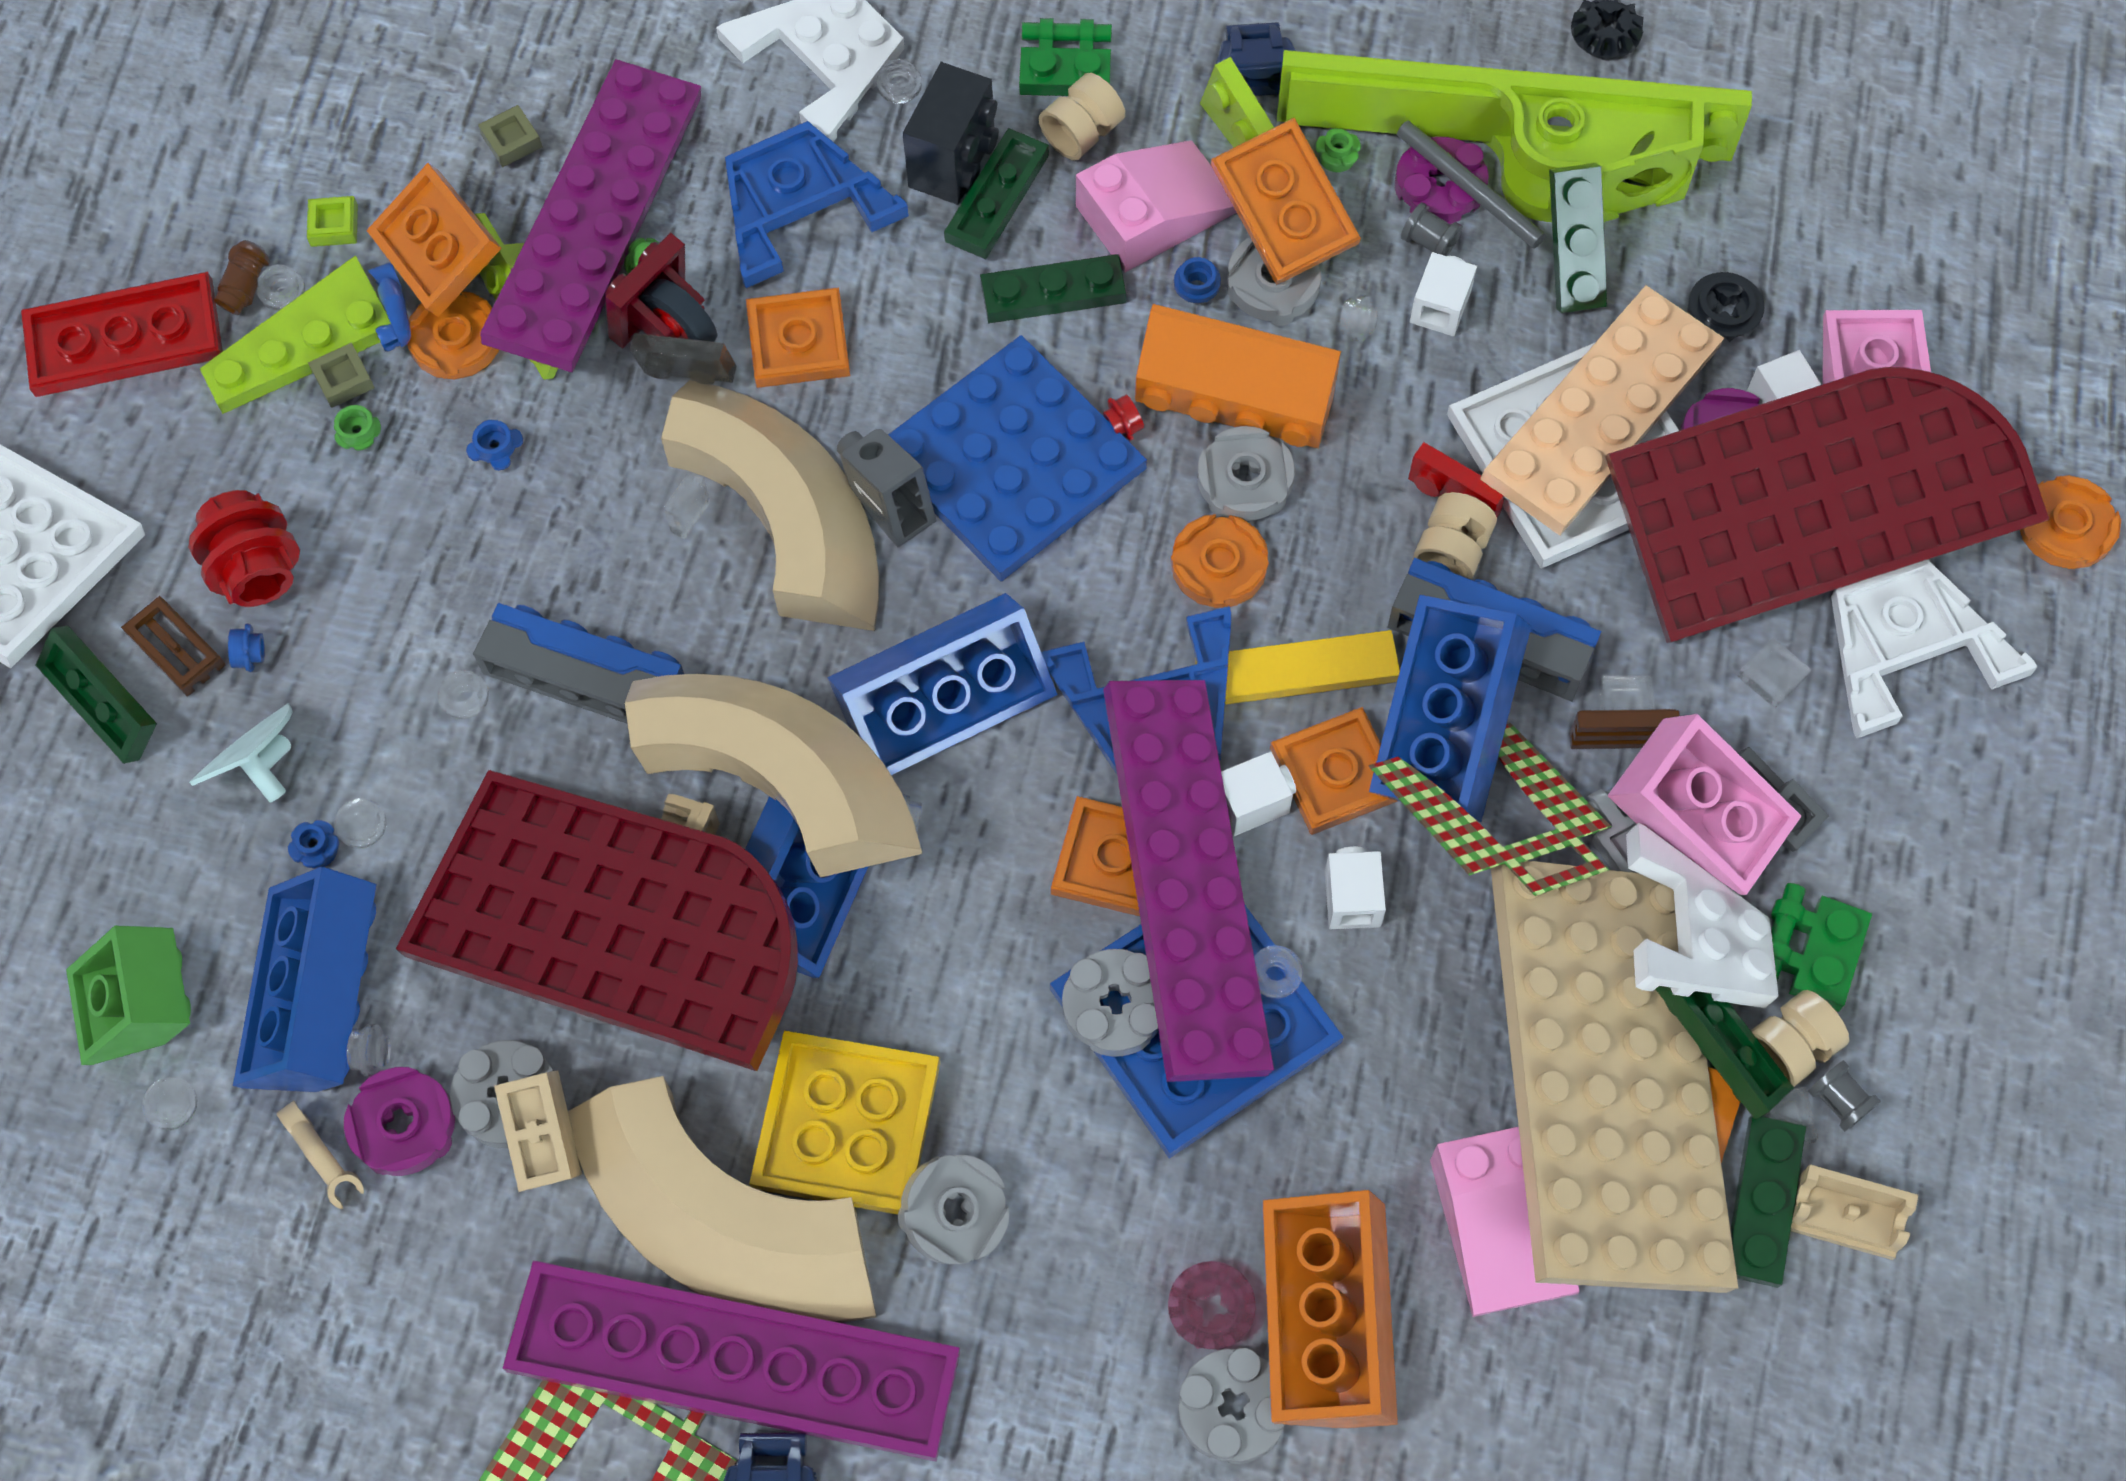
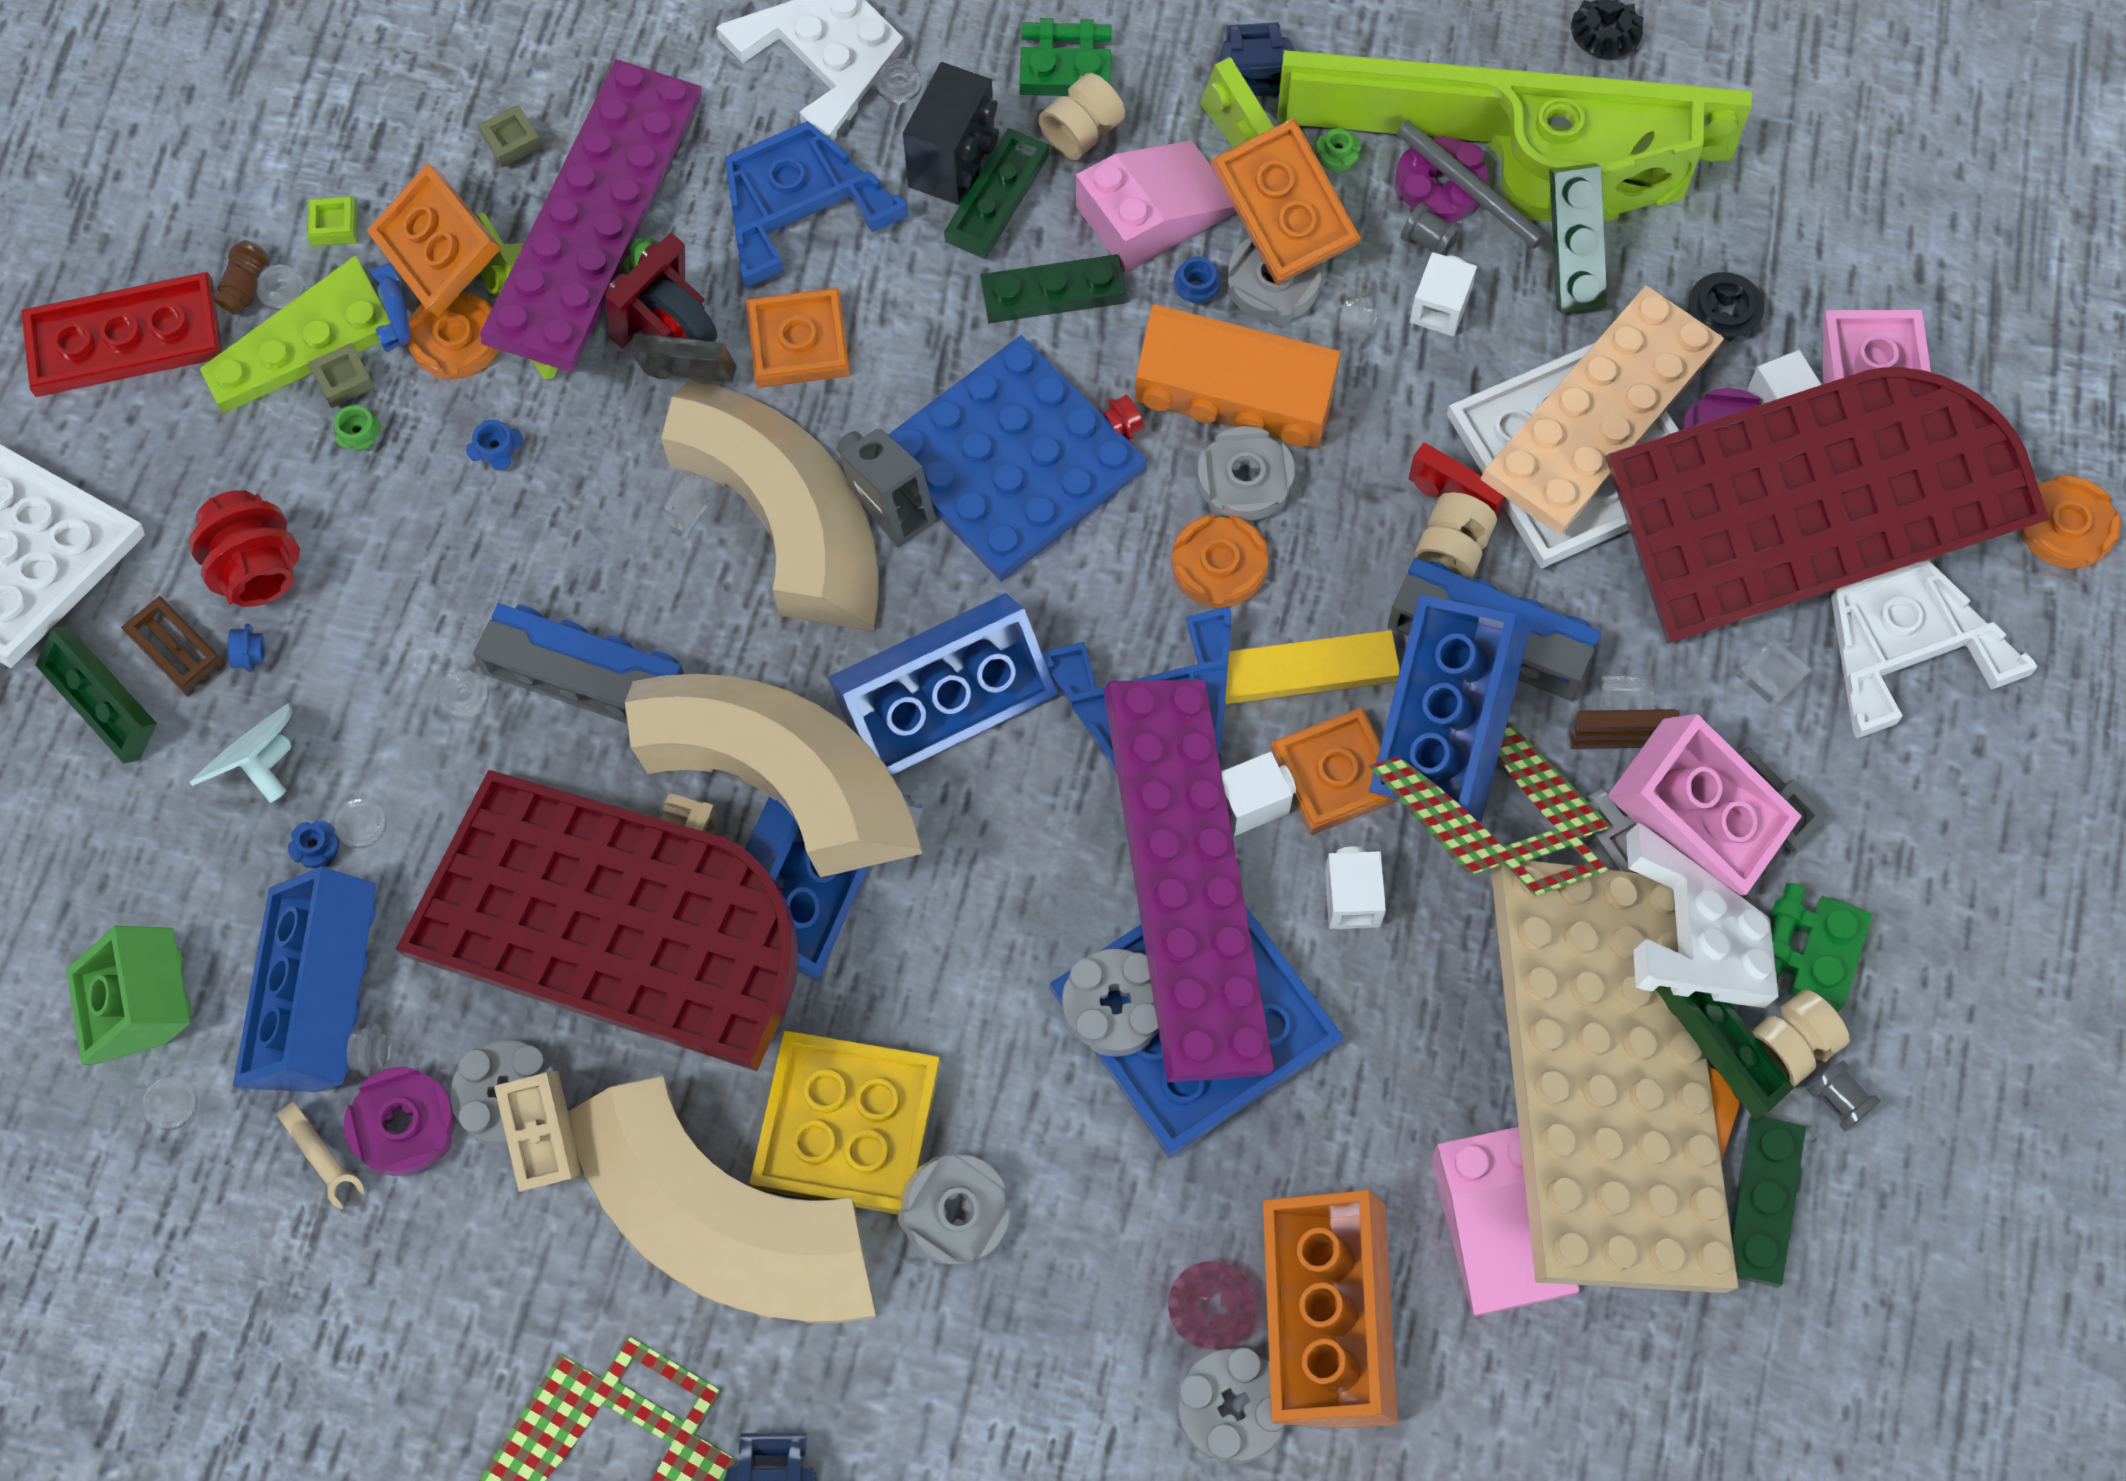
(733, 1360): magenta plate -> none
(1096, 859): orange tile -> none
(1282, 958): clear plate -> none
(1852, 1212): tan hinge -> none

